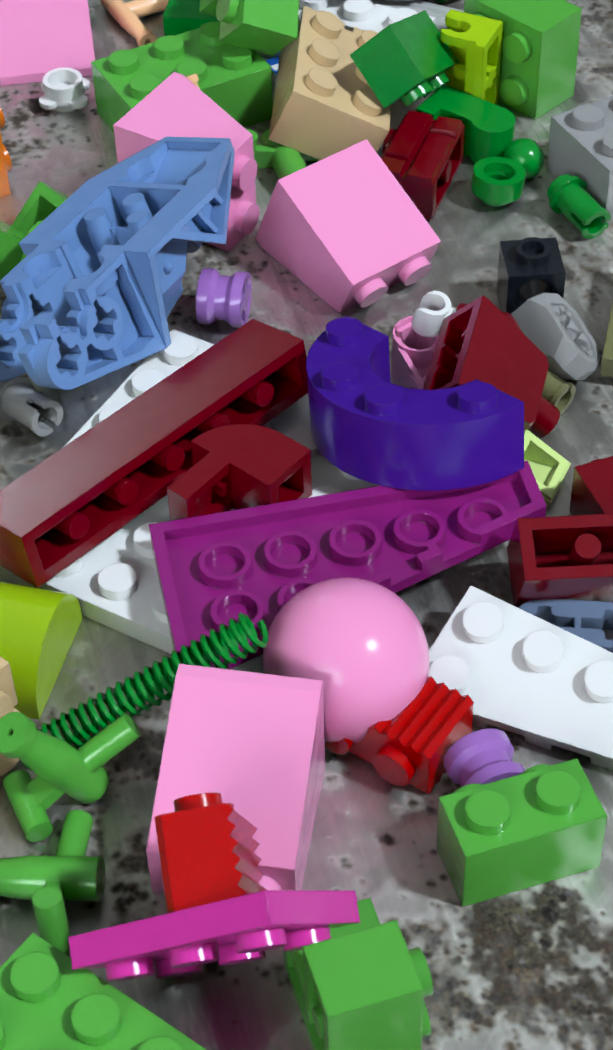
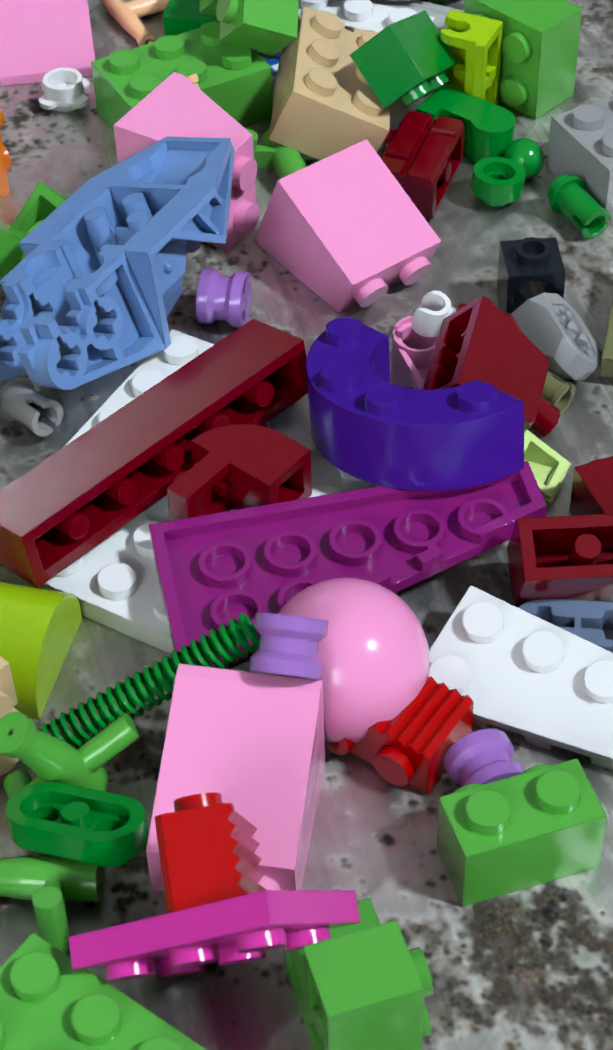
(77, 823): none -> green plate
(288, 645): none -> medium lavender wheel

